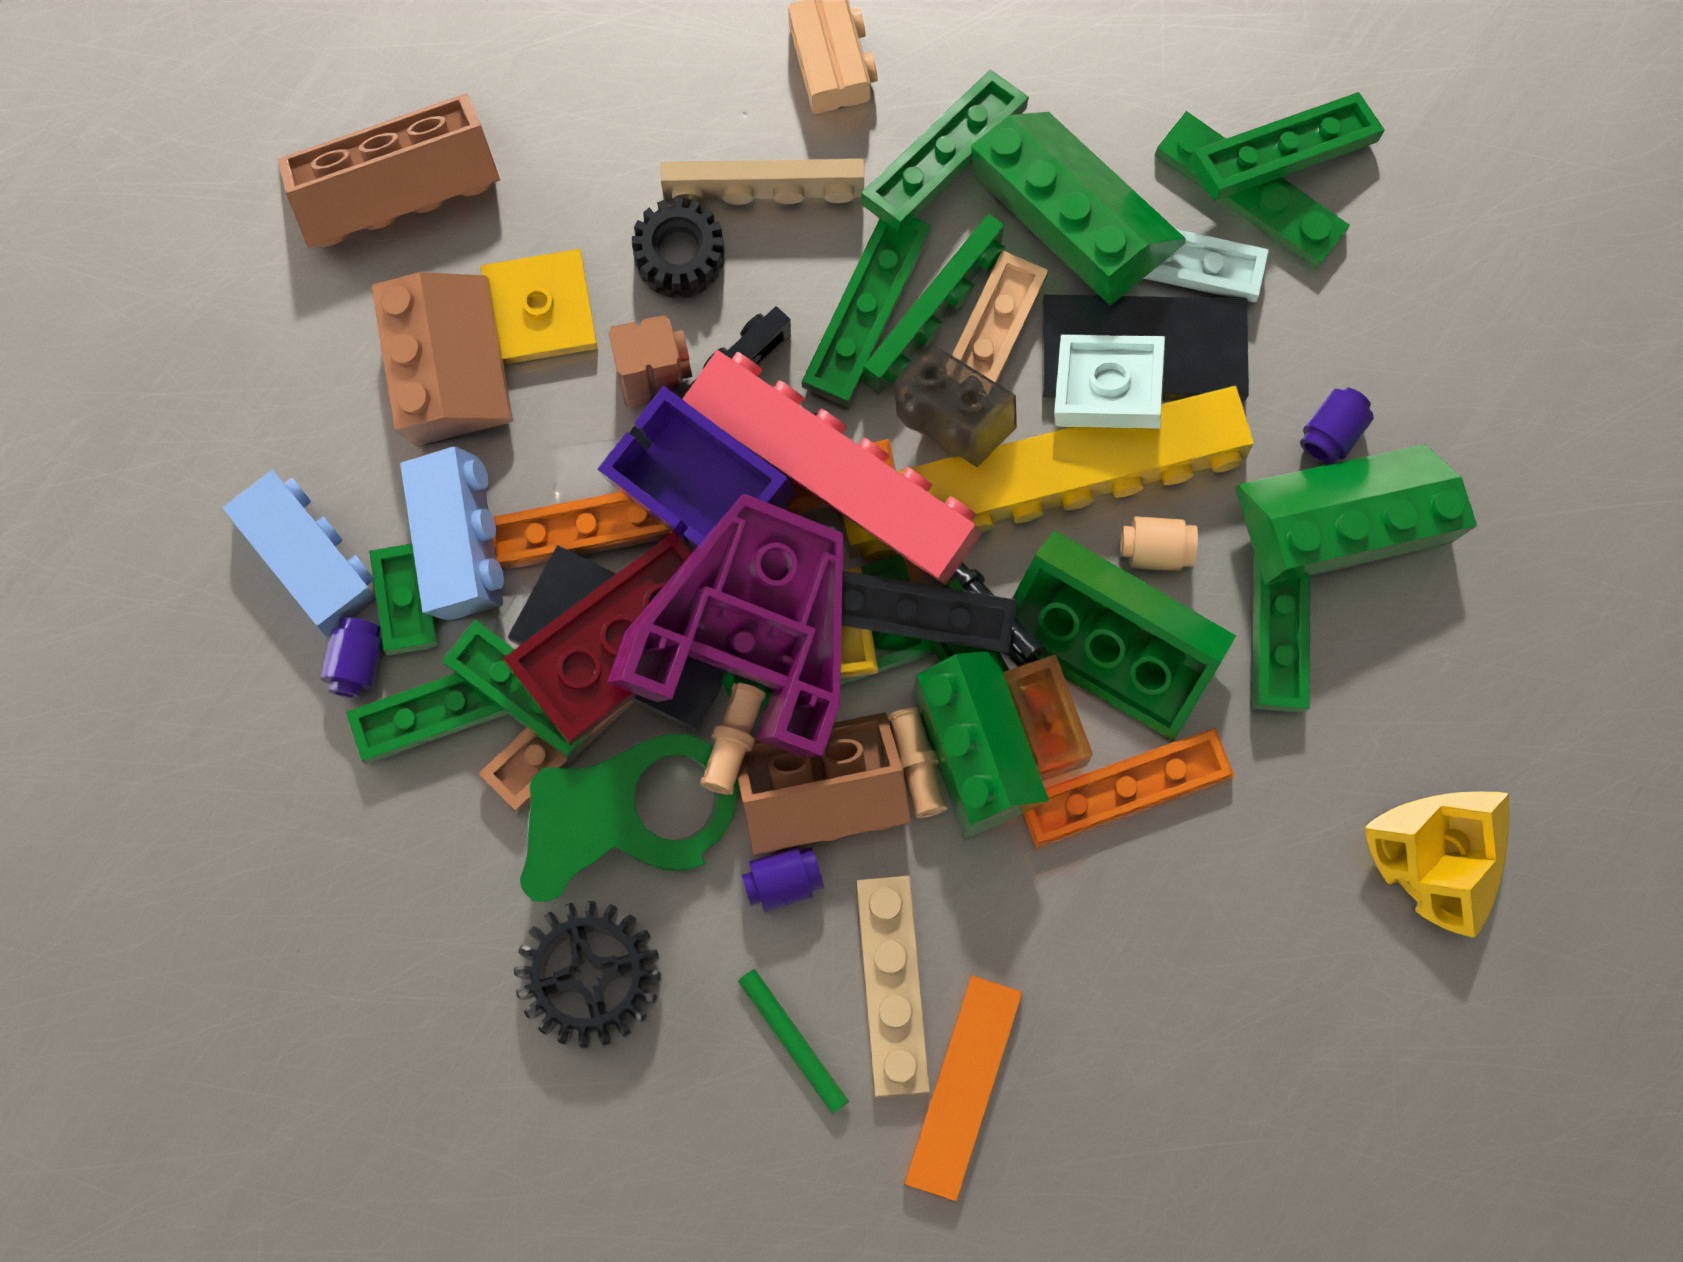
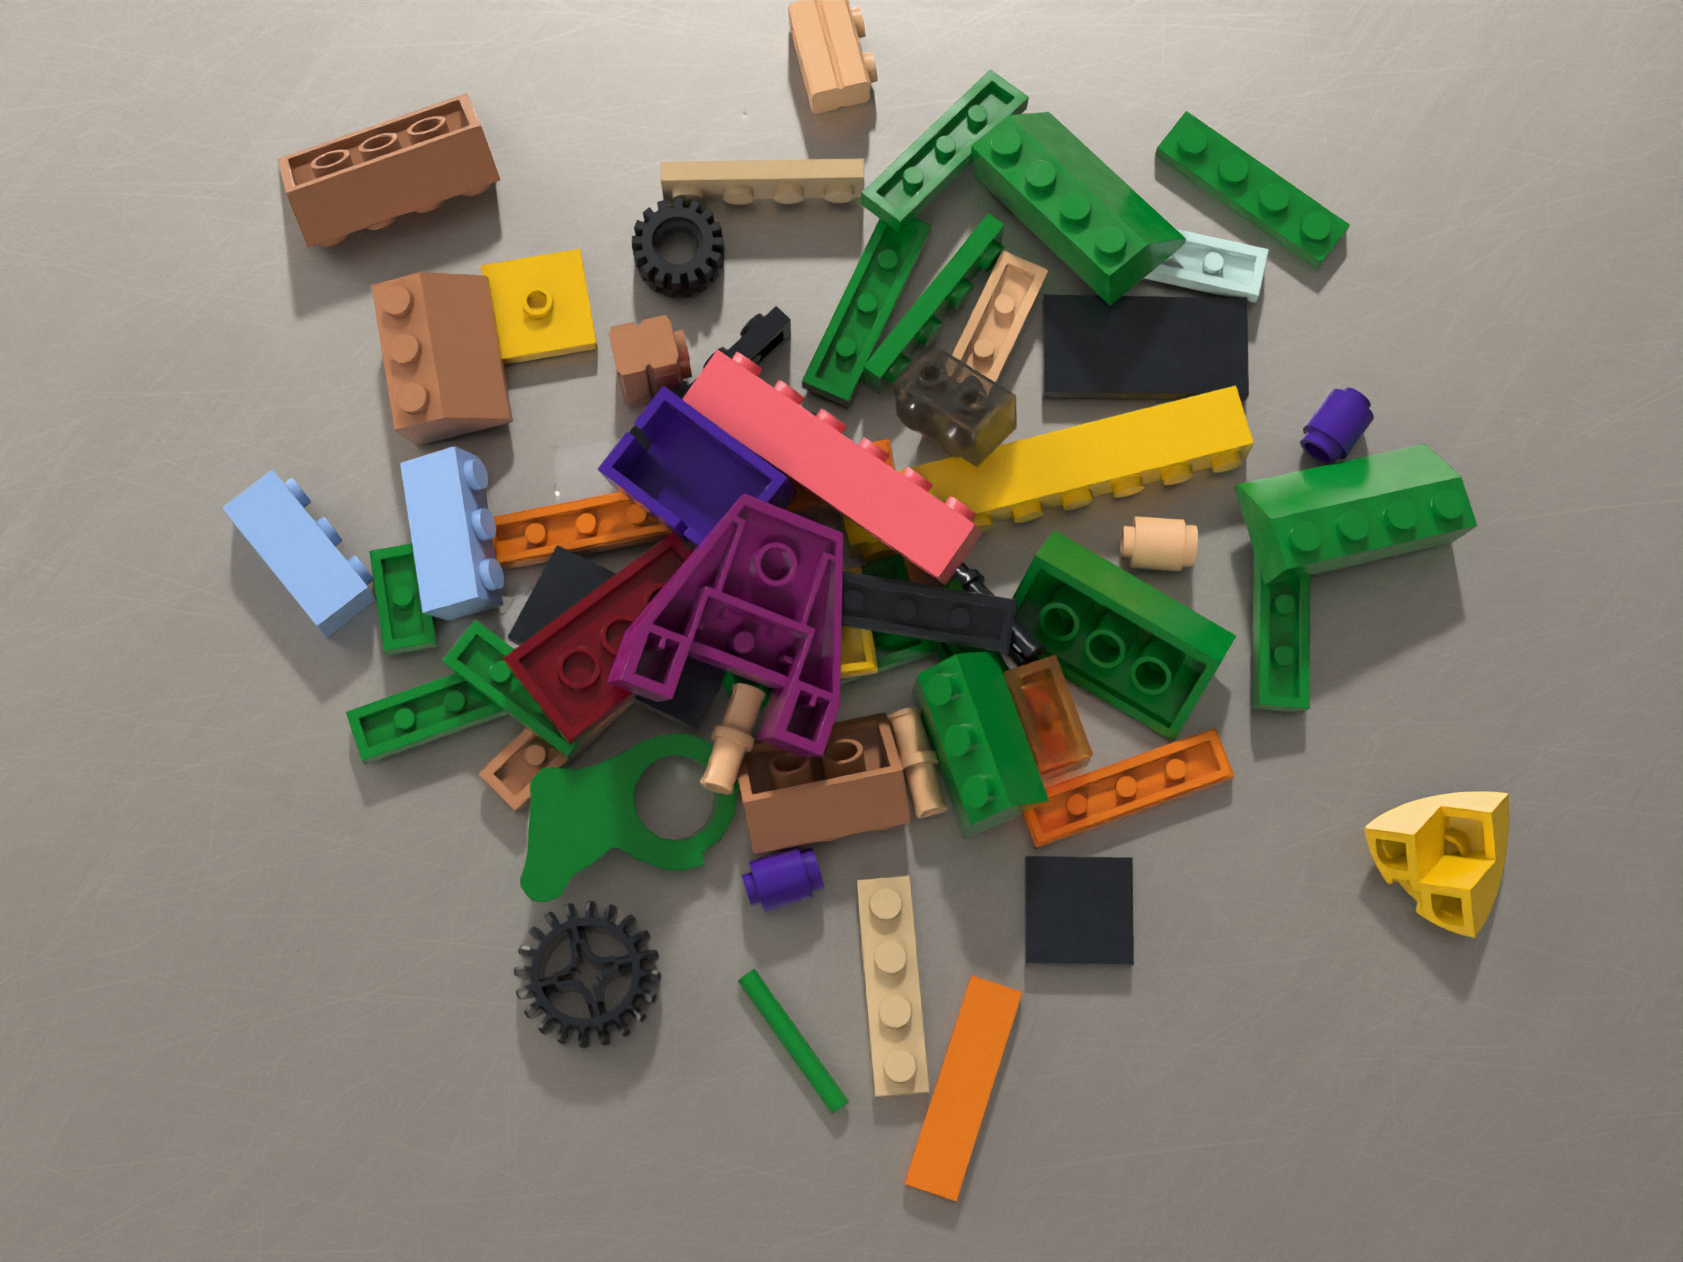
(352, 657): dark purple brick -> none
(1078, 911): none -> black tile
(1110, 381): light aqua plate -> none
(1286, 146): green plate -> none

